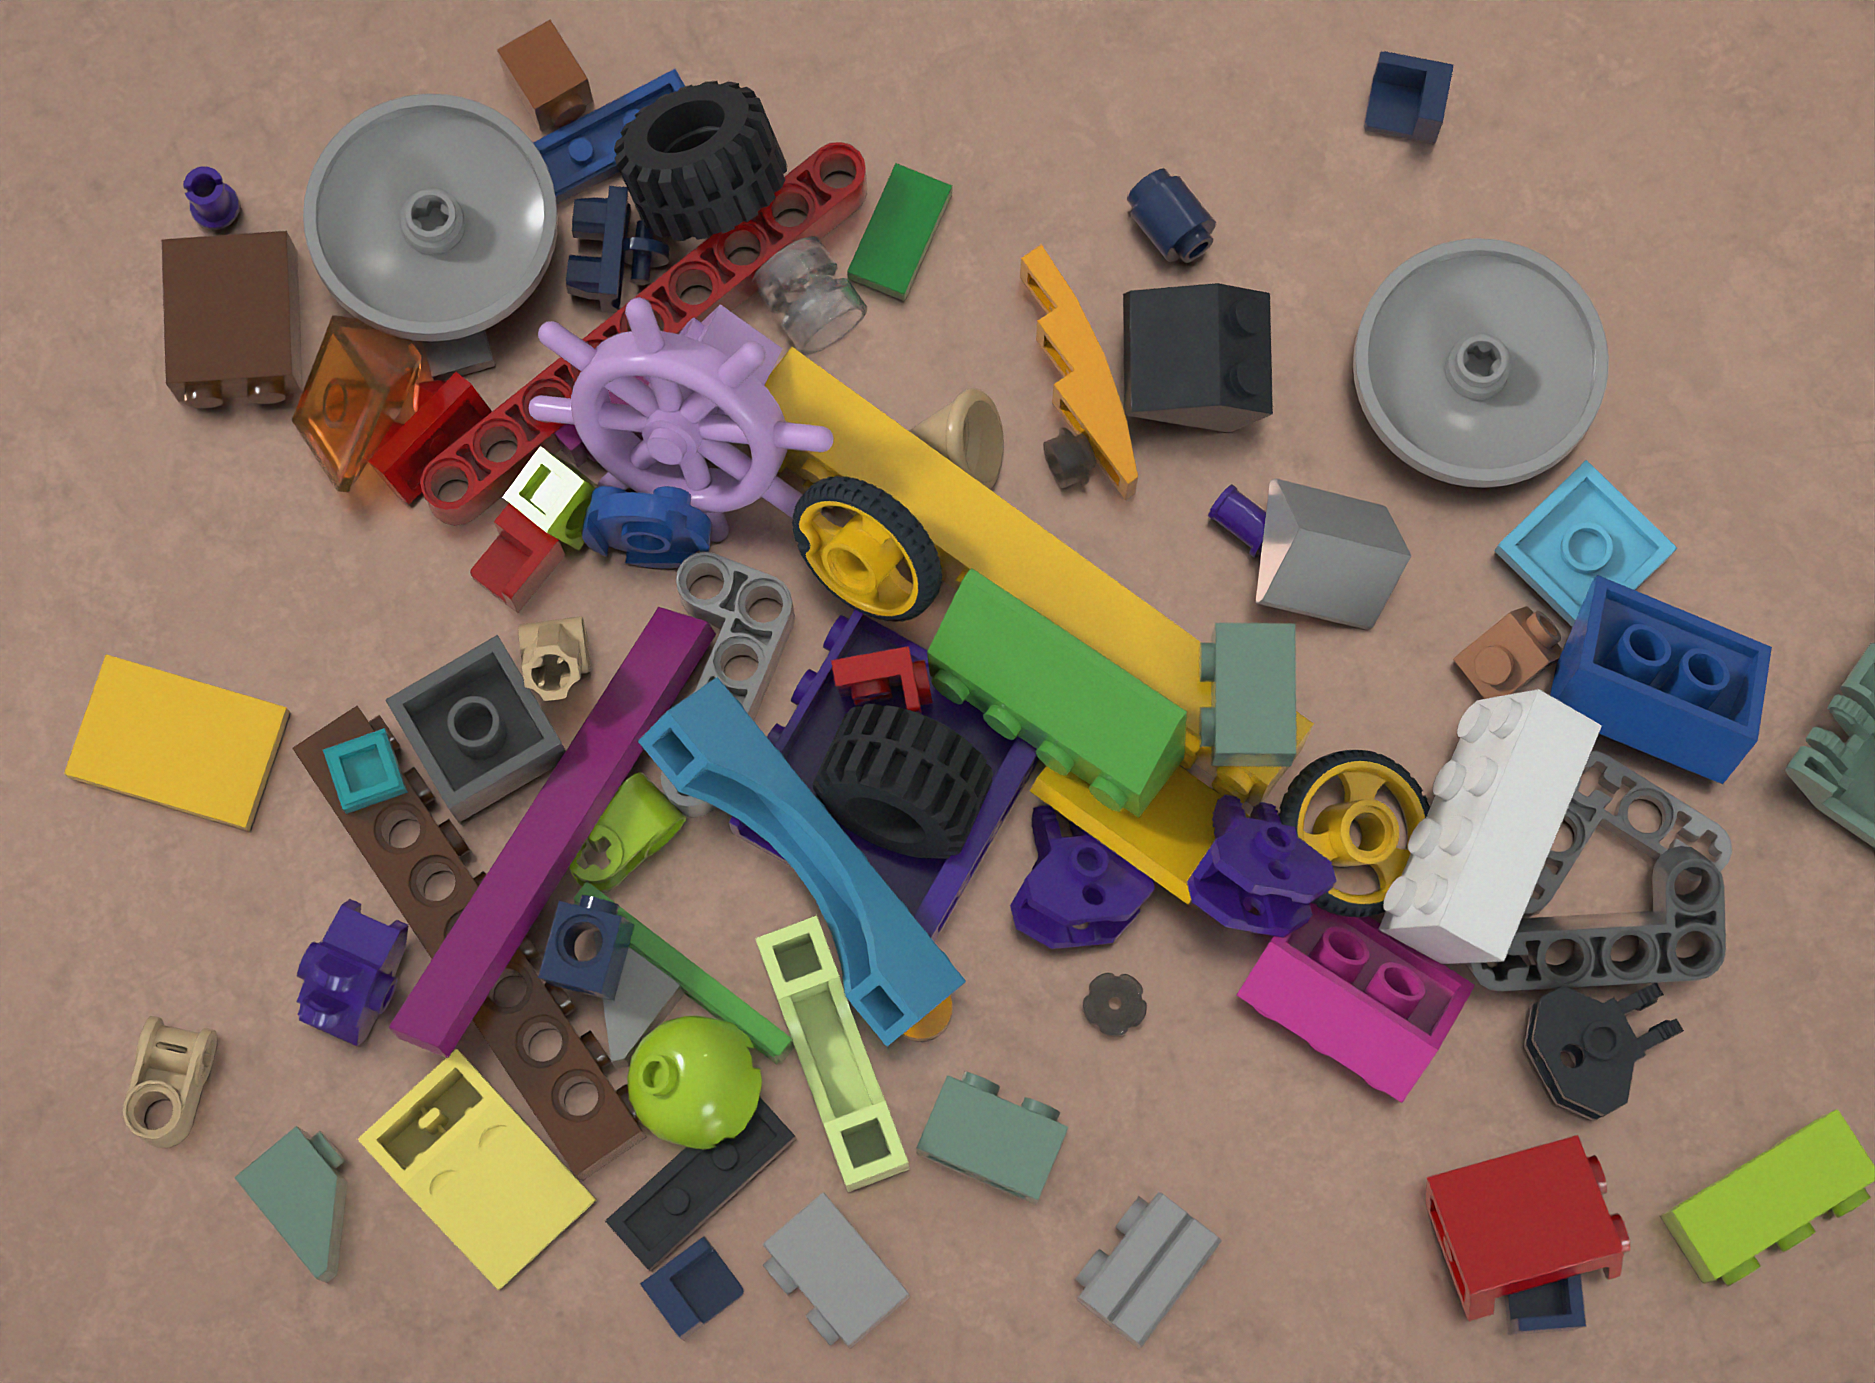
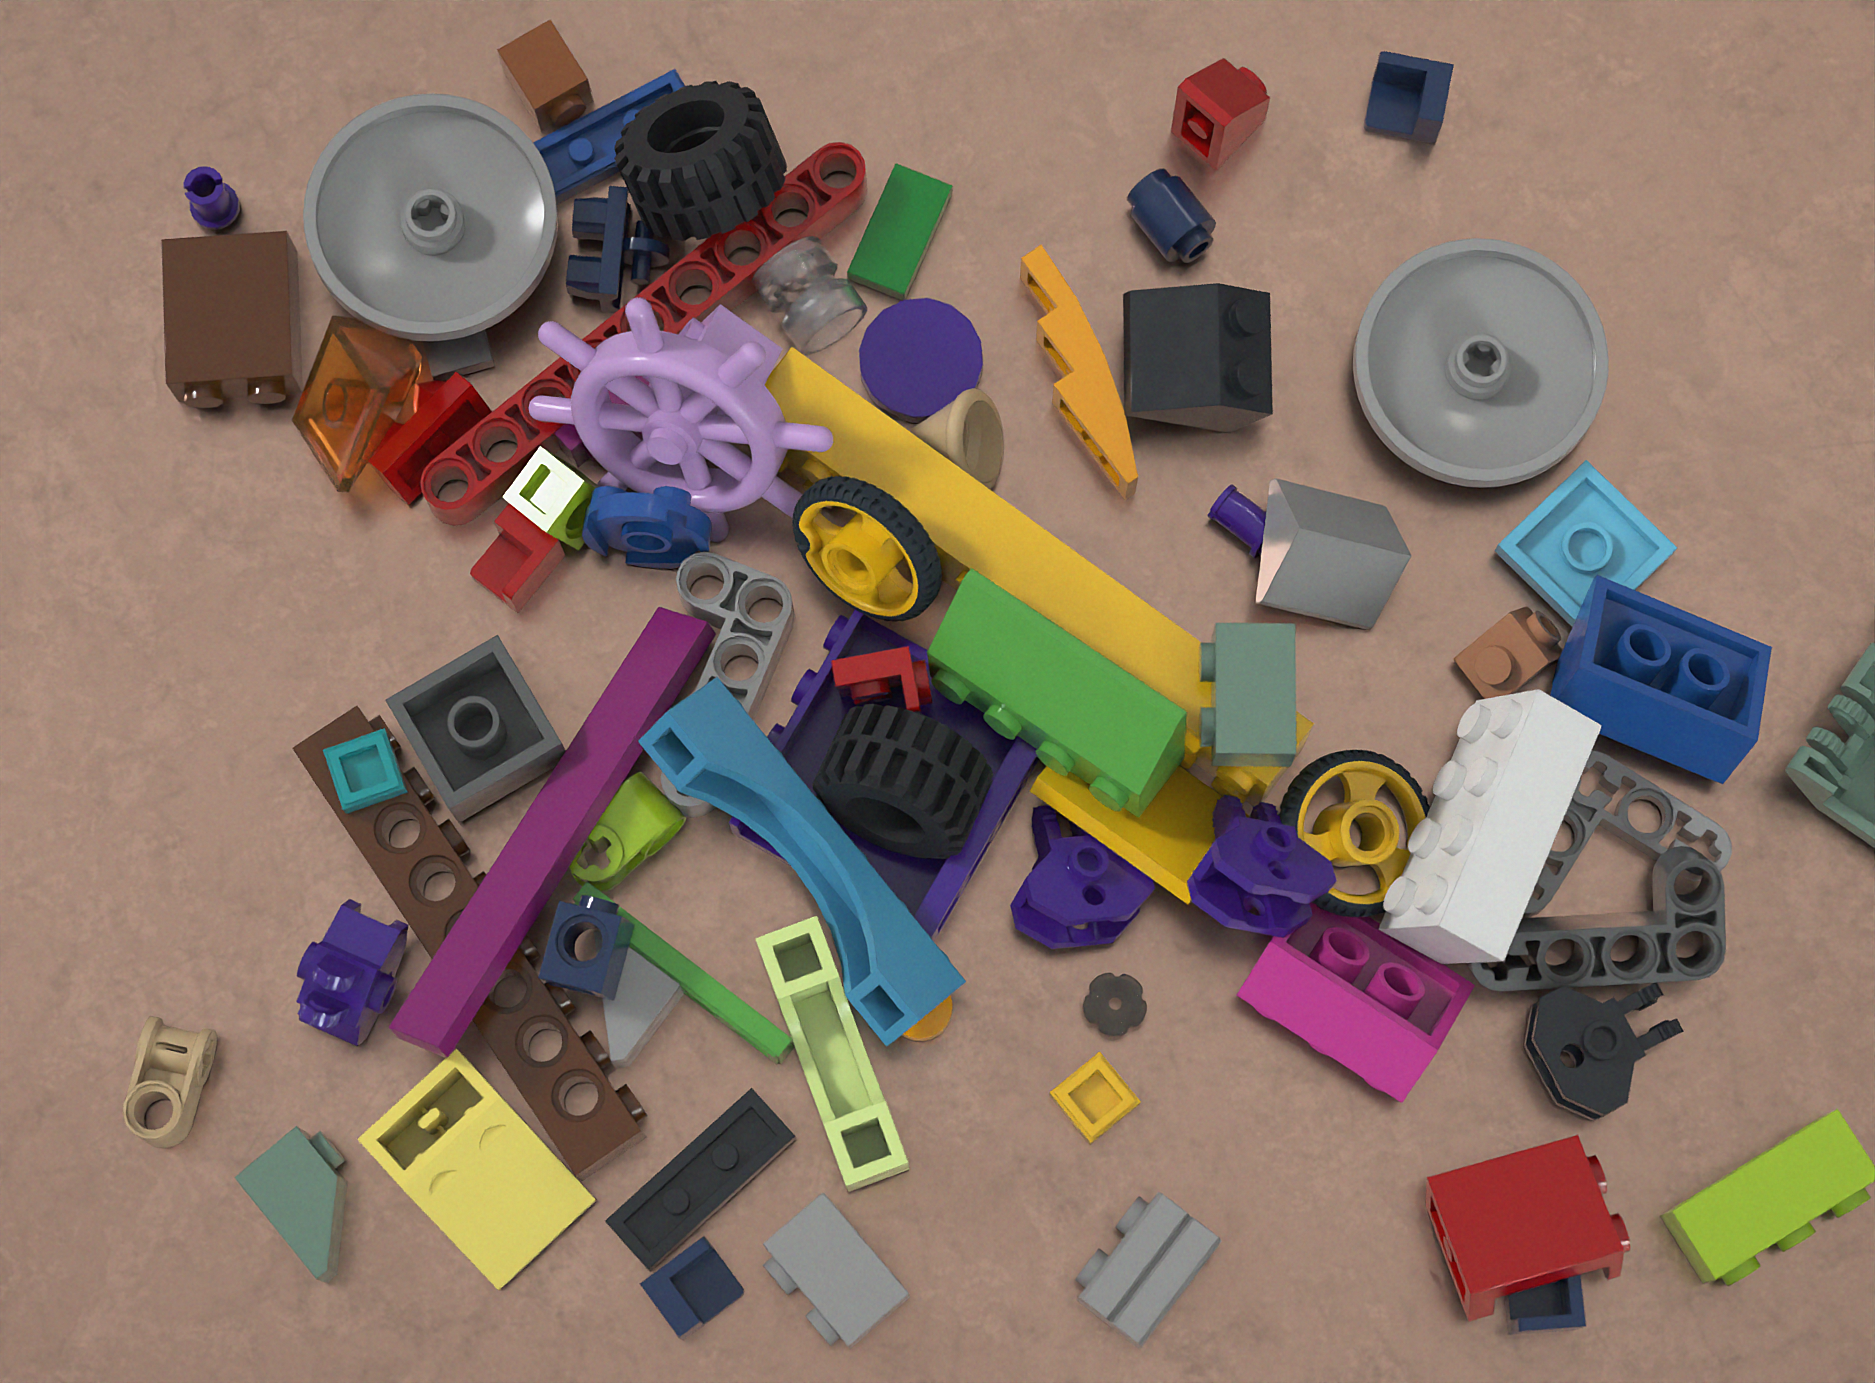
(177, 742): yellow tile -> none
(553, 655): tan piece -> none
(694, 1081): lime cylinder -> none
(919, 358): none -> dark purple tile
(993, 1137): sand green brick -> none
(1069, 458): clear smoke plate -> none
(1094, 1098): none -> yellow tile
(1219, 110): none -> red slope

